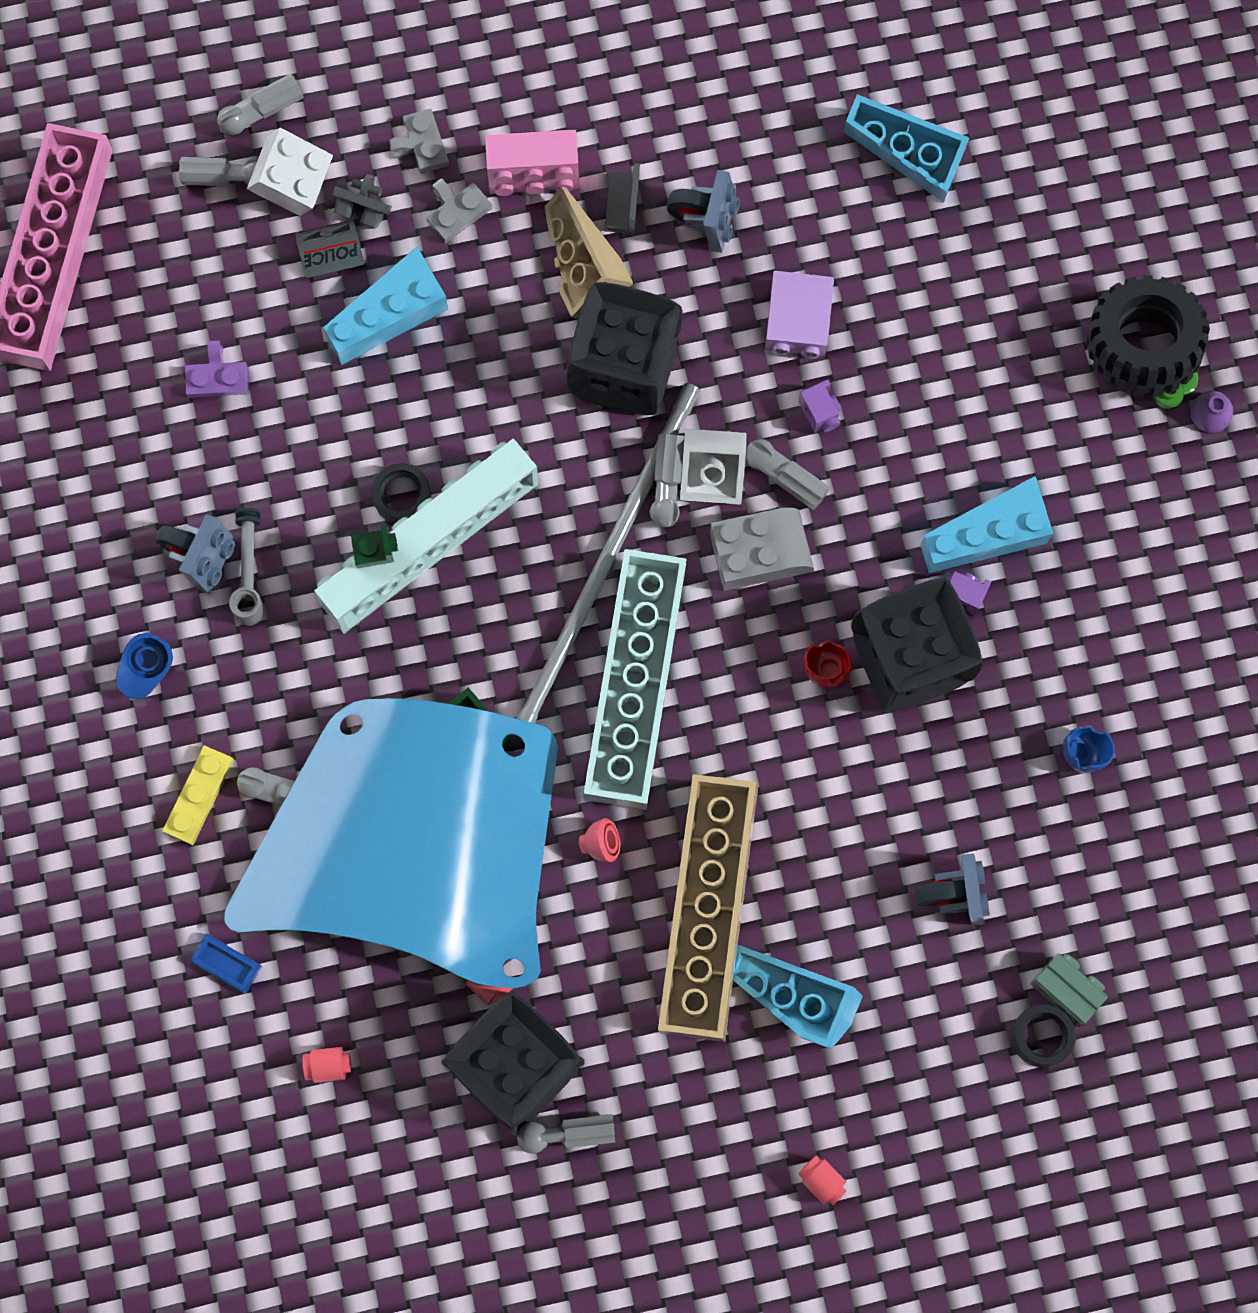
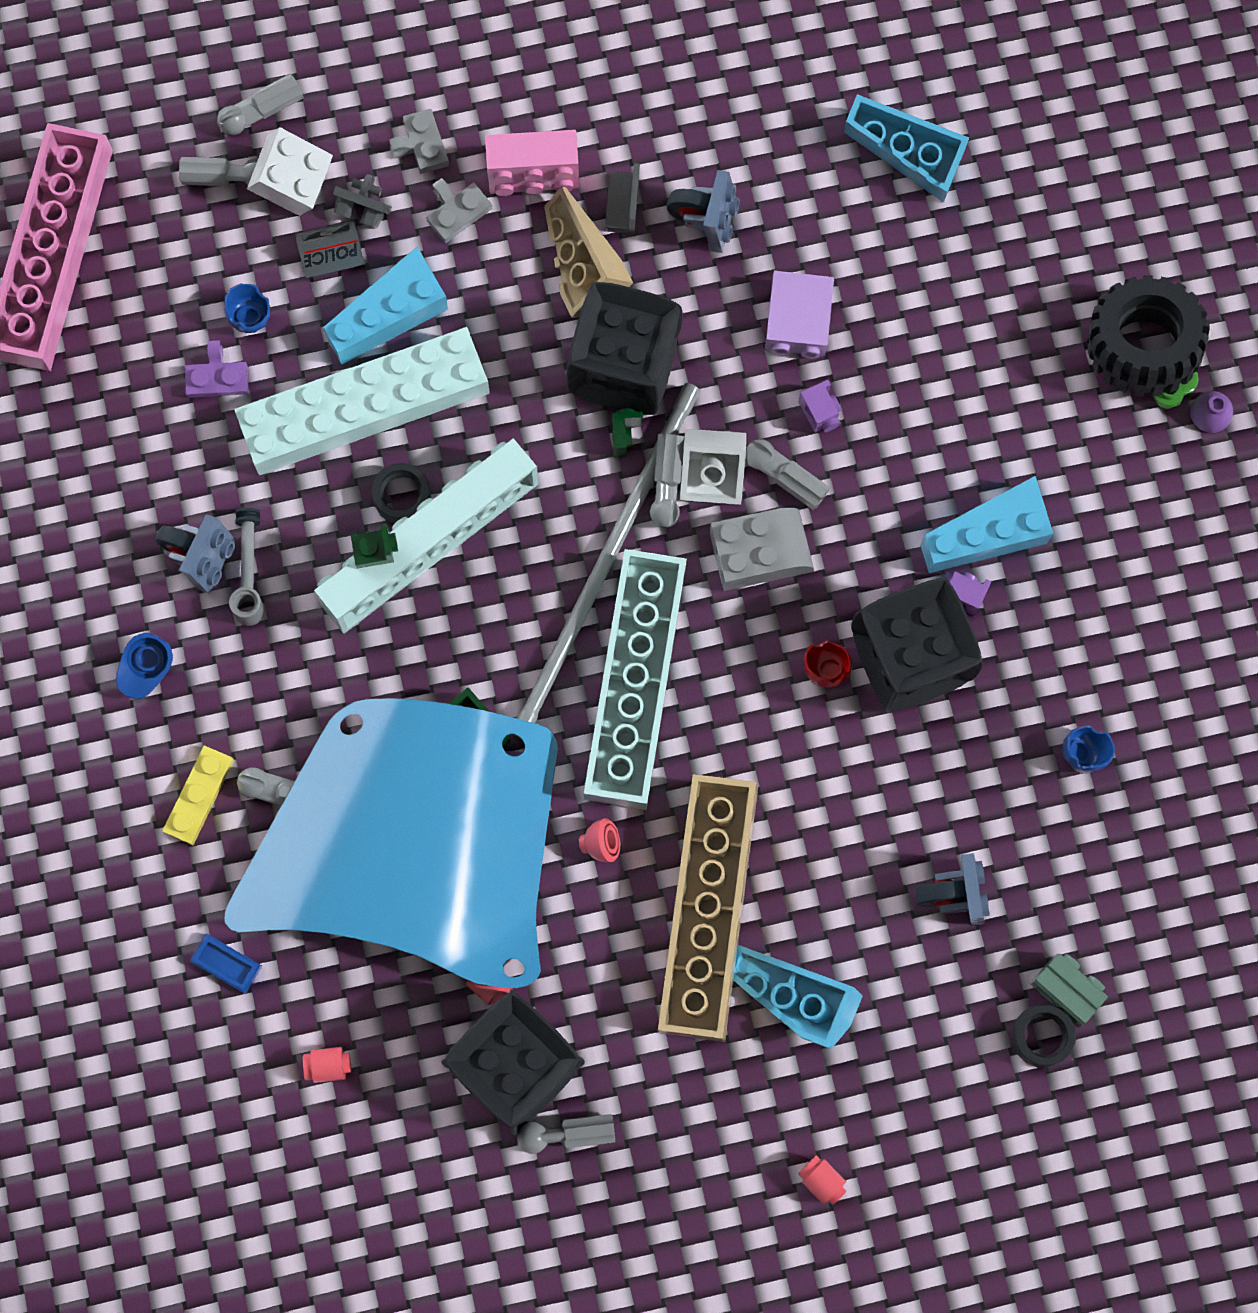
(246, 308): none -> blue hair
(362, 401): none -> light aqua brick
(621, 429): none -> dark green bracket

